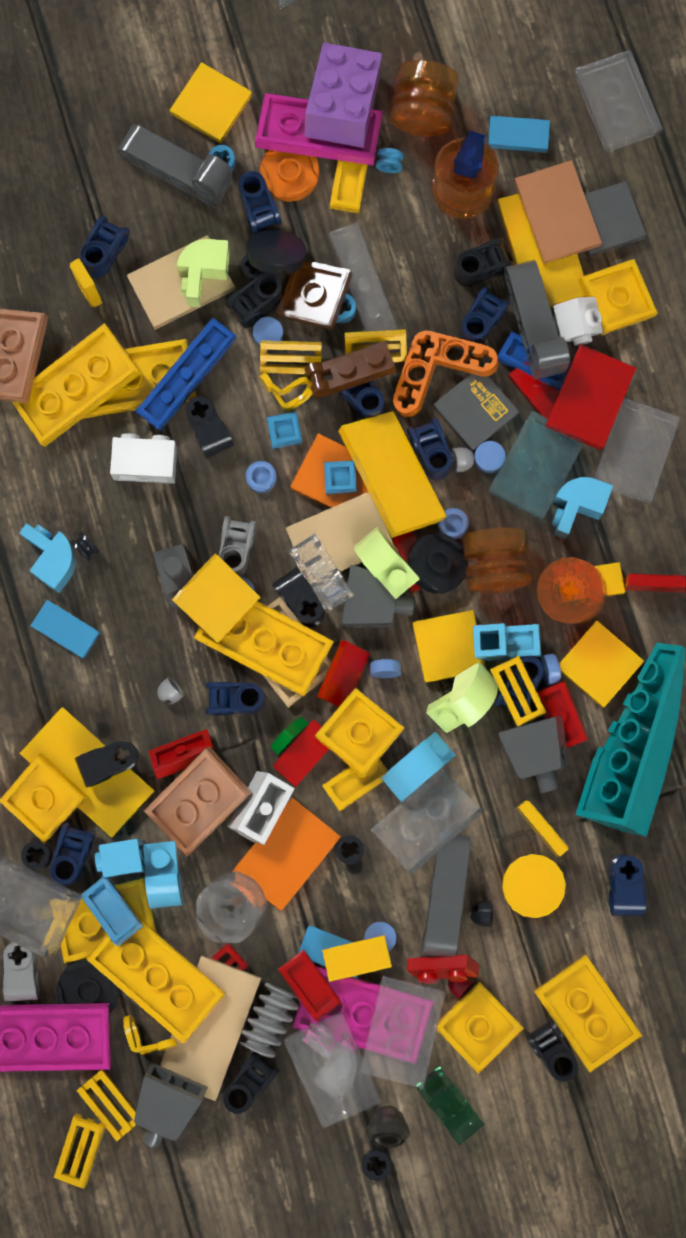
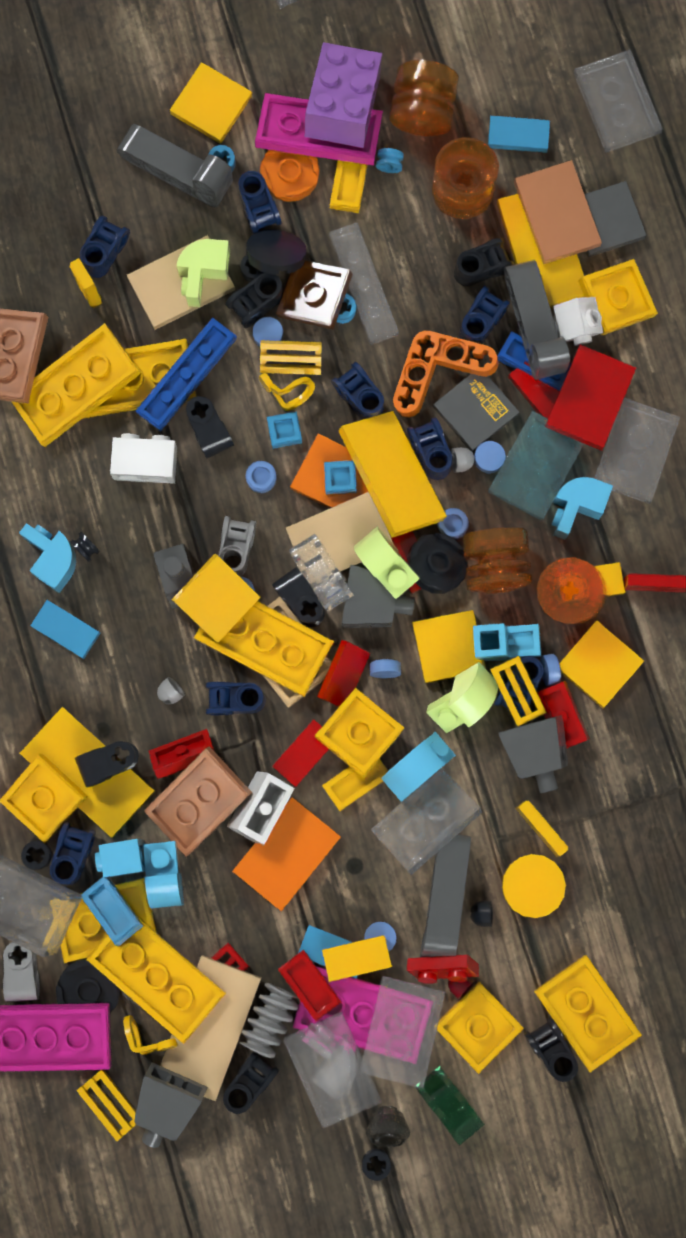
(88, 1126): yellow tile -> none
(240, 892): clear brick -> none
(288, 735): green tile -> none
(349, 839): black bush -> none
(350, 369): reddish brown plate -> none
(396, 337): yellow tile -> none
(470, 156): clear blue cone -> none
(627, 894): dark blue piece -> none
(635, 758): teal wedge -> none

